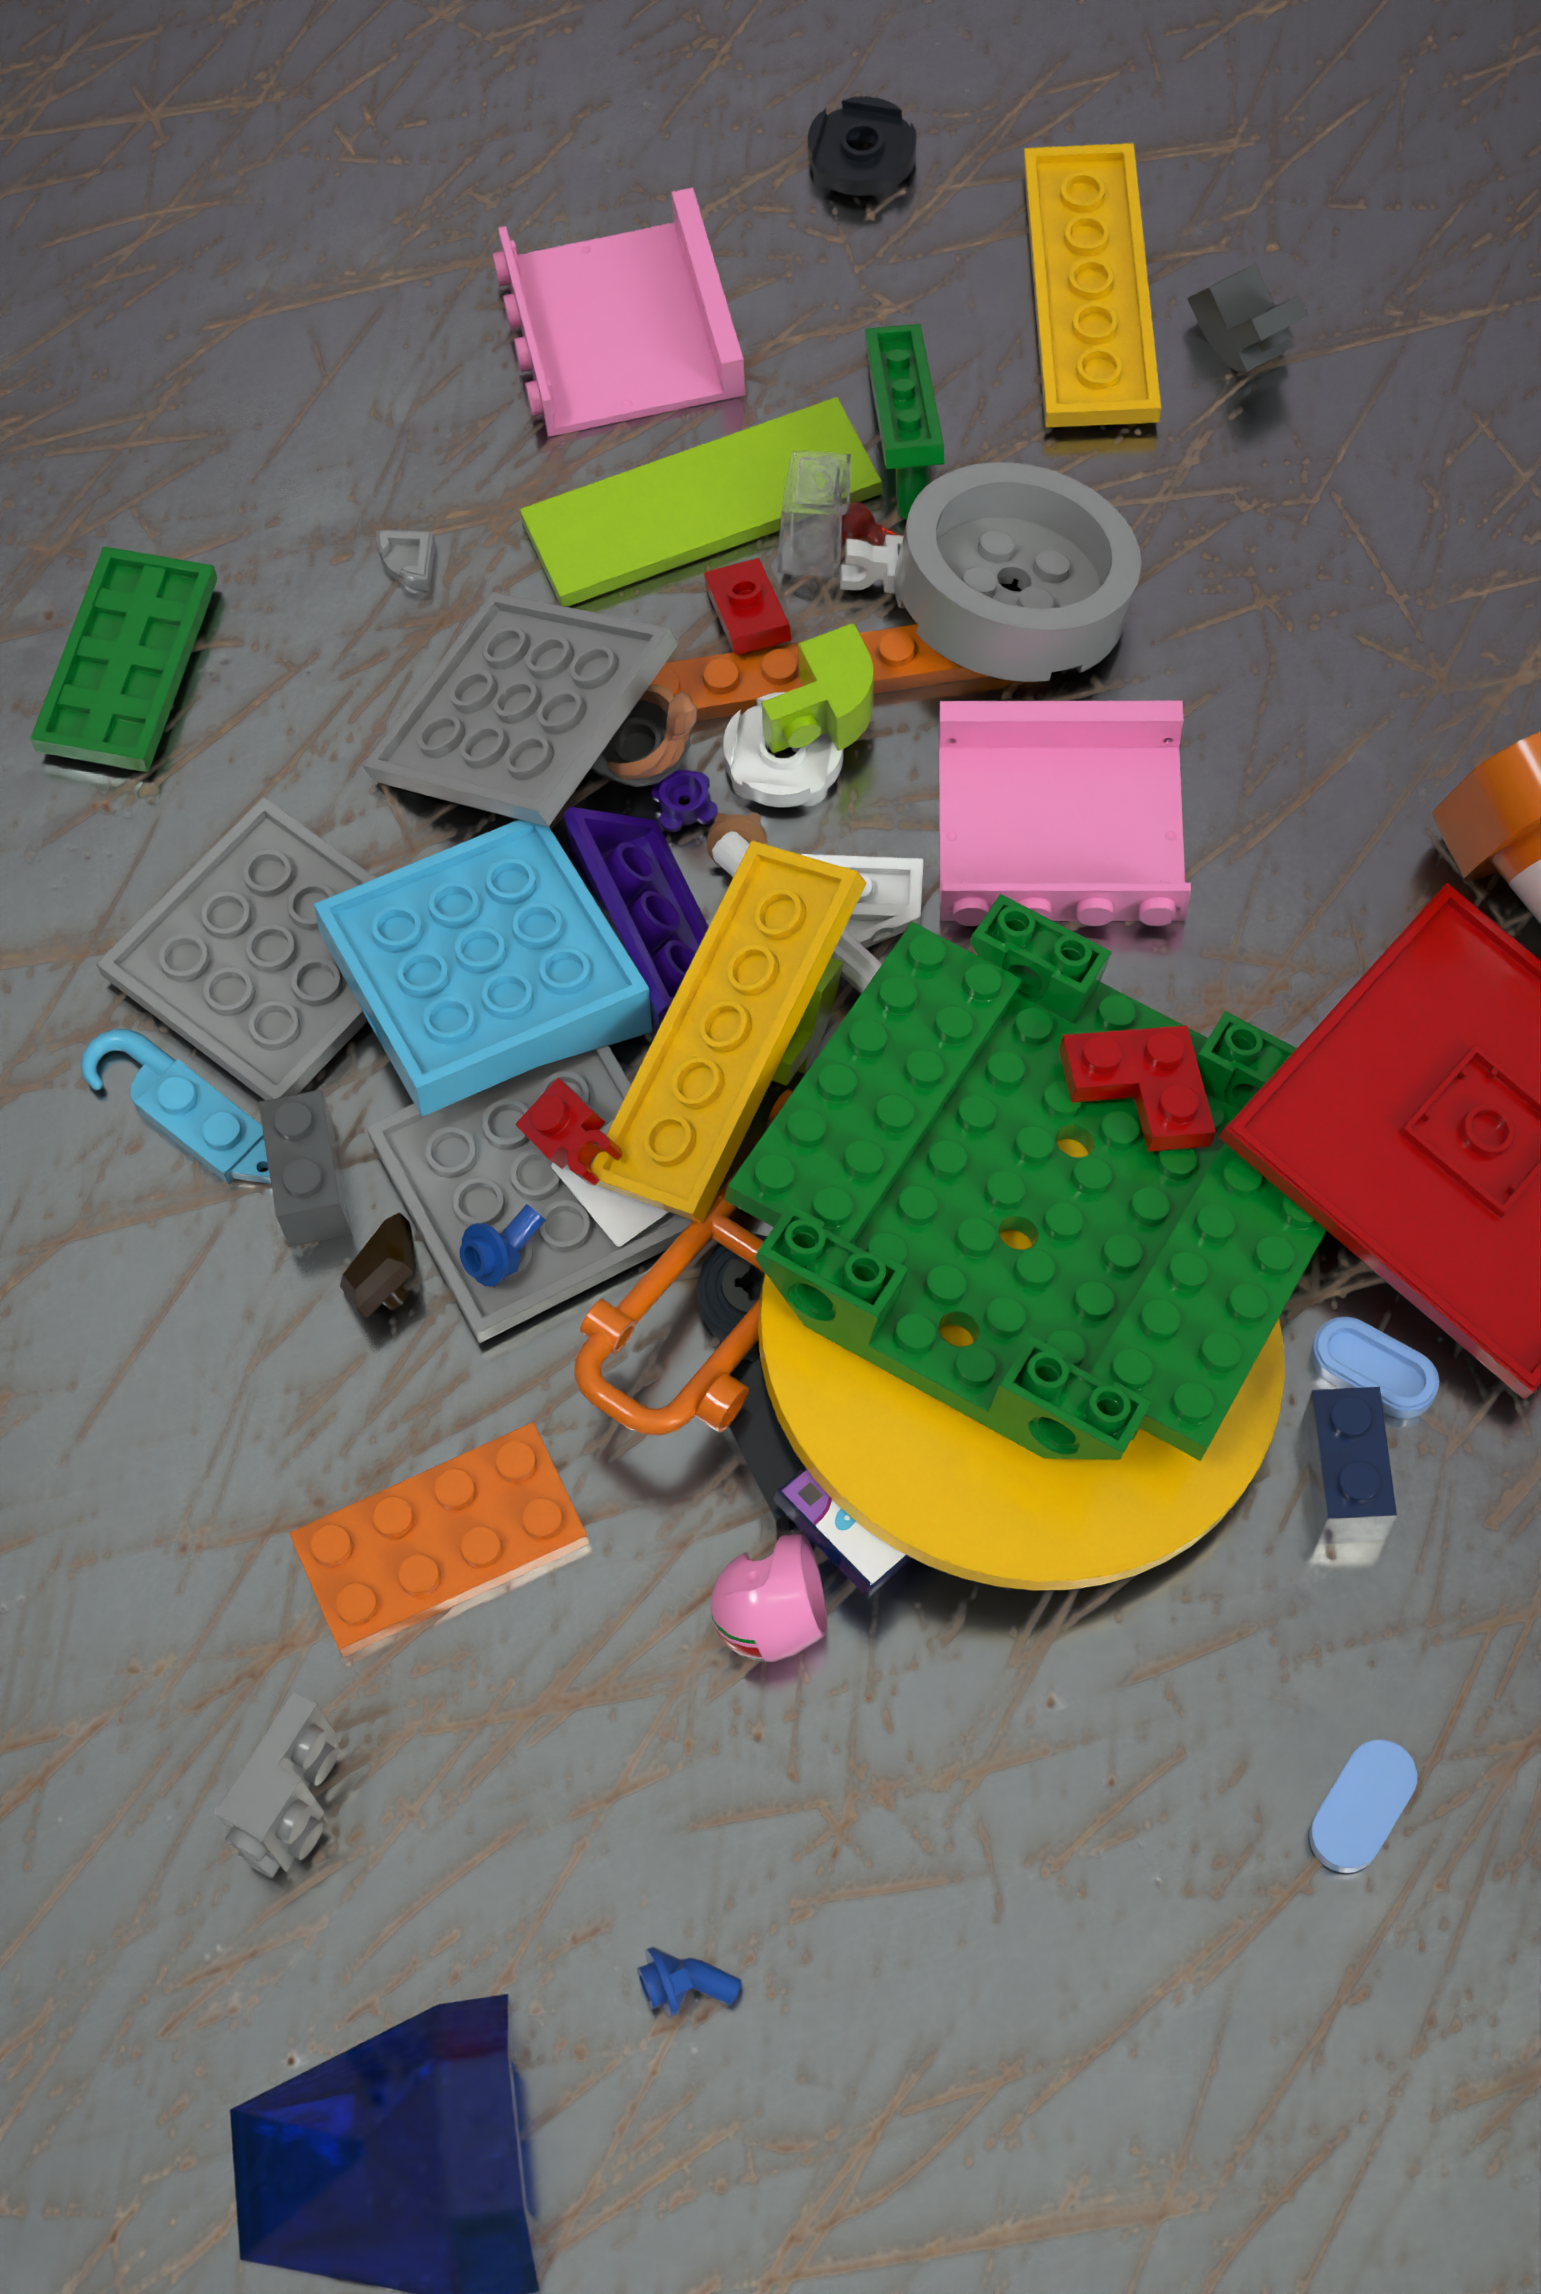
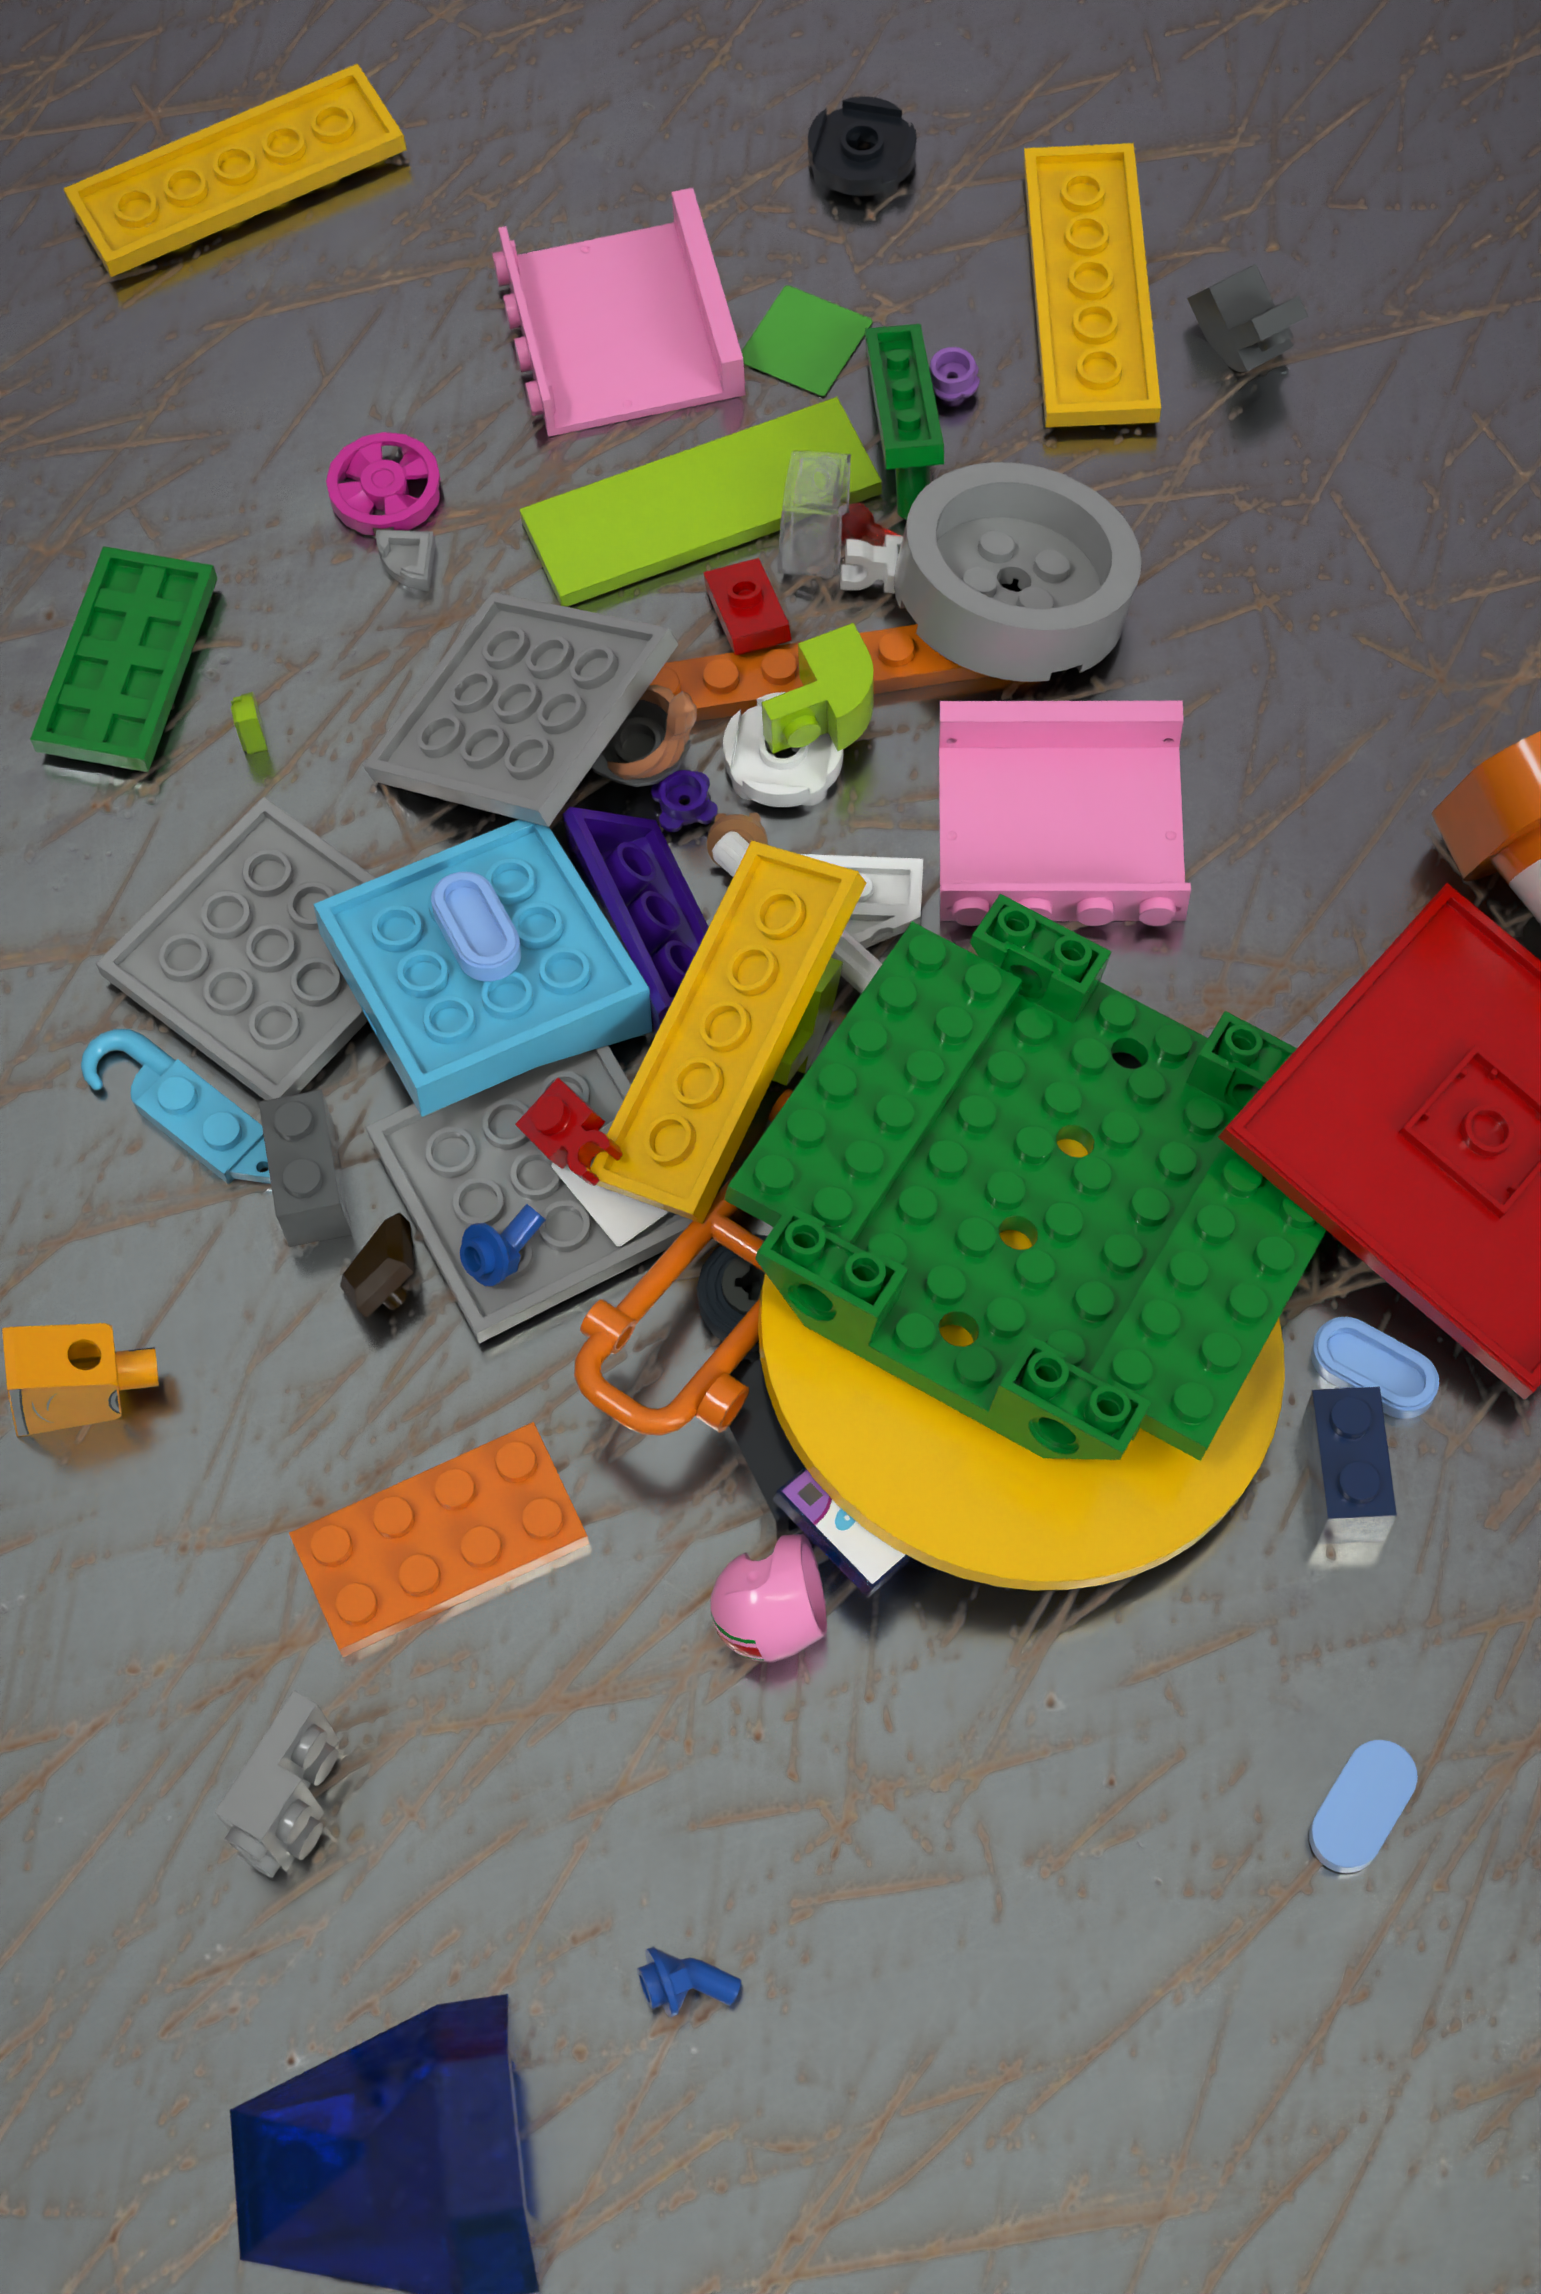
(70, 1375): none -> light orange torso
(234, 169): none -> yellow plate
(248, 723): none -> lime tile
(382, 483): none -> dark pink piece
(476, 926): none -> light blue tile
(805, 340): none -> bright green sticker
(957, 364): none -> medium lavender plate
(1152, 1068): red plate -> none

